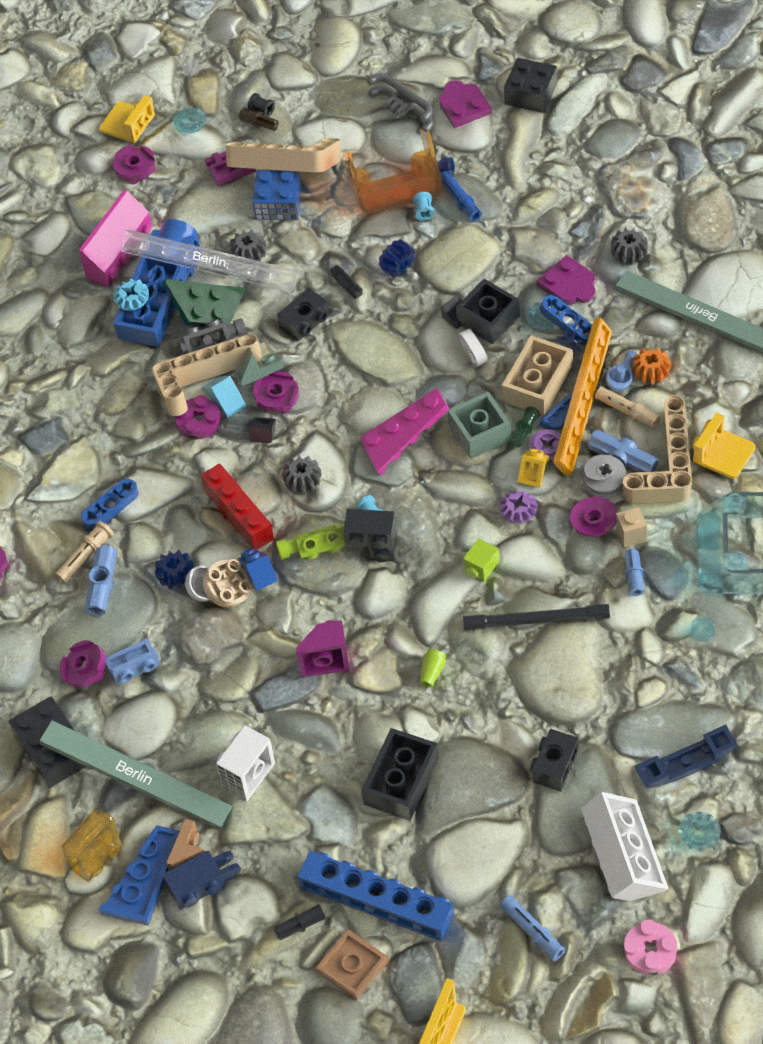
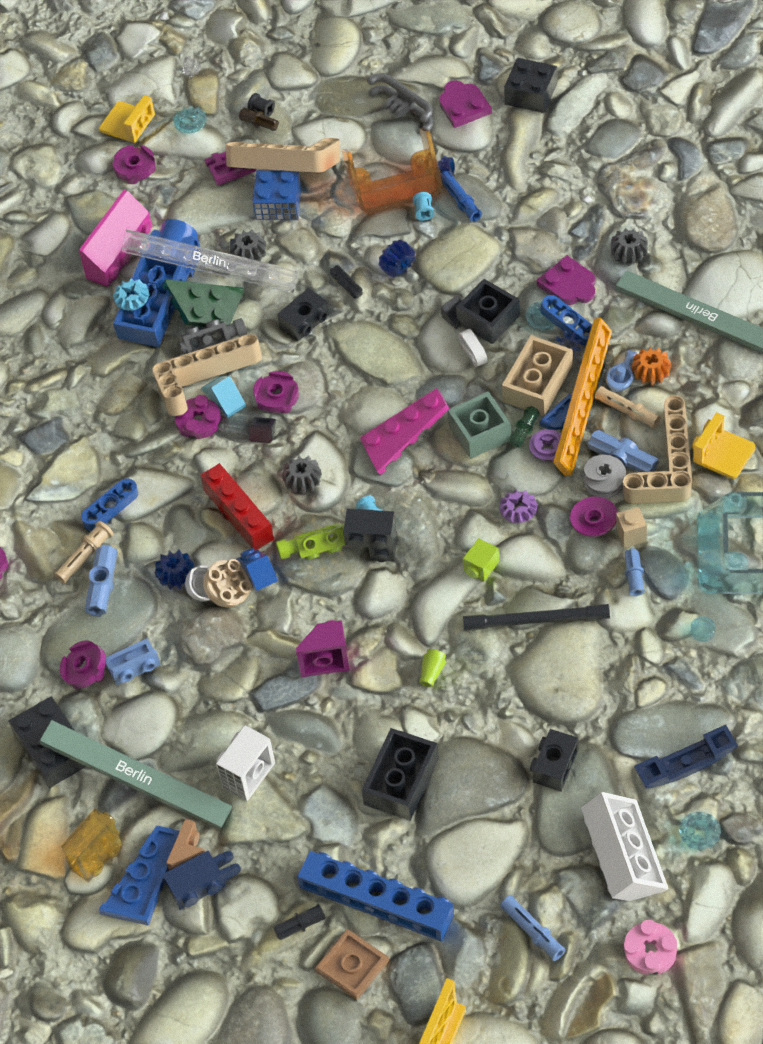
(252, 370): sand green slope -> none
(532, 468): yellow bracket -> none

